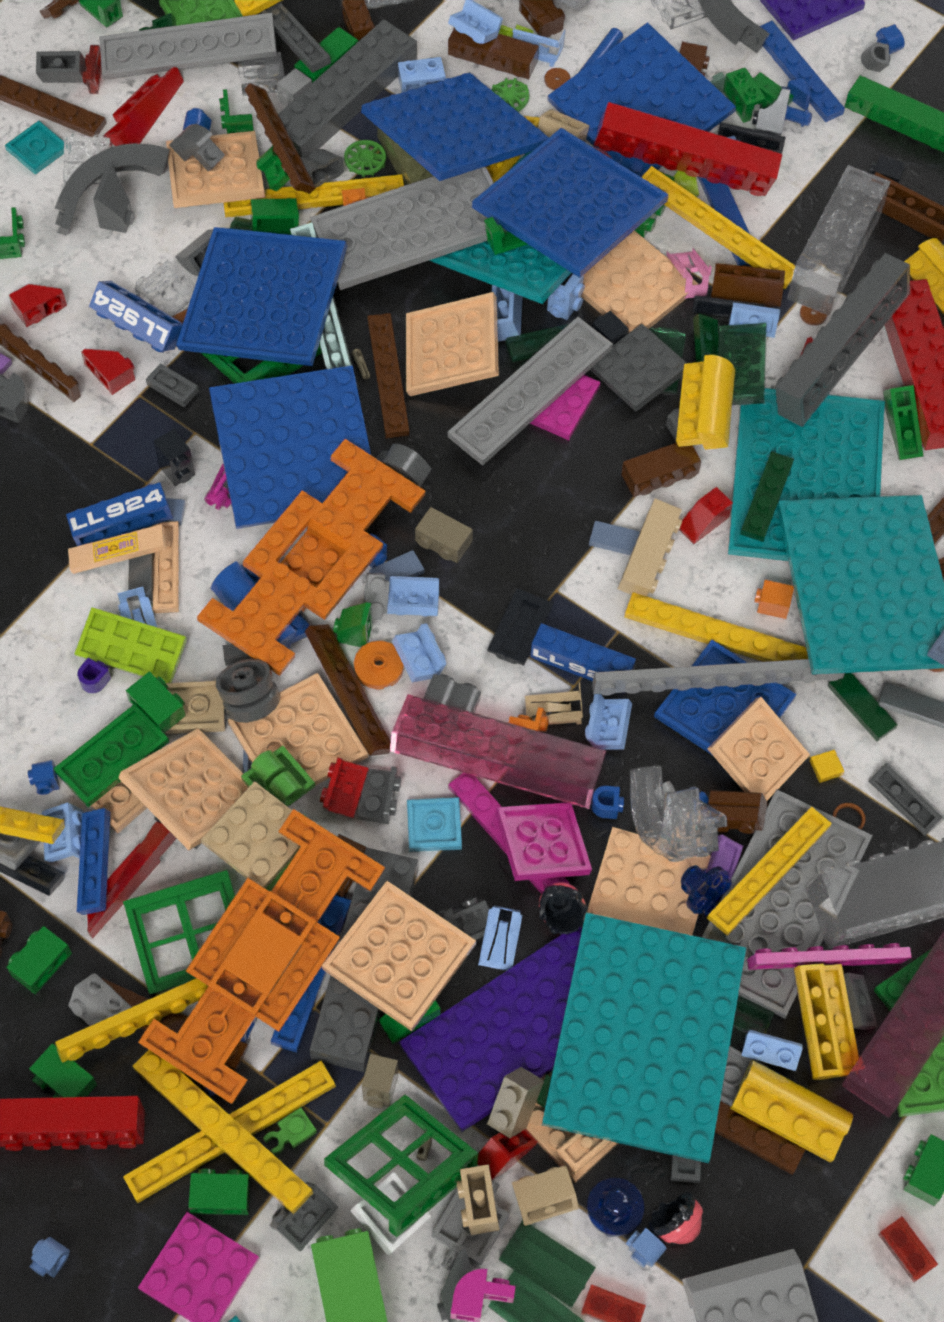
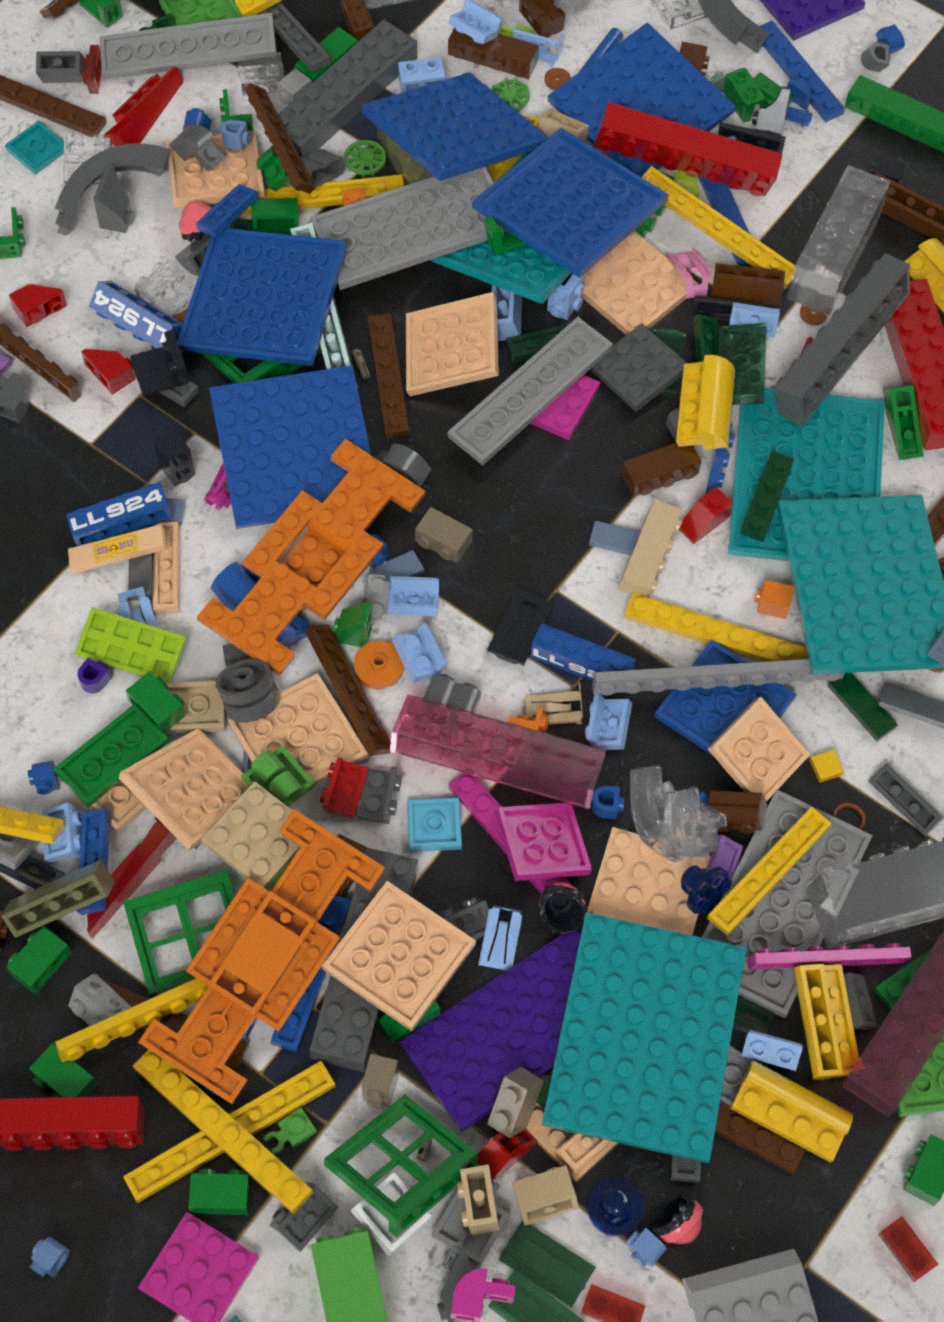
(58, 898): none -> olive brick
(160, 367): none -> black bracket
(190, 215): none -> coral hair
(227, 210): none -> blue plate
(235, 134): none -> medium blue plate
(610, 327): black brick -> none
(720, 460): none -> blue plate

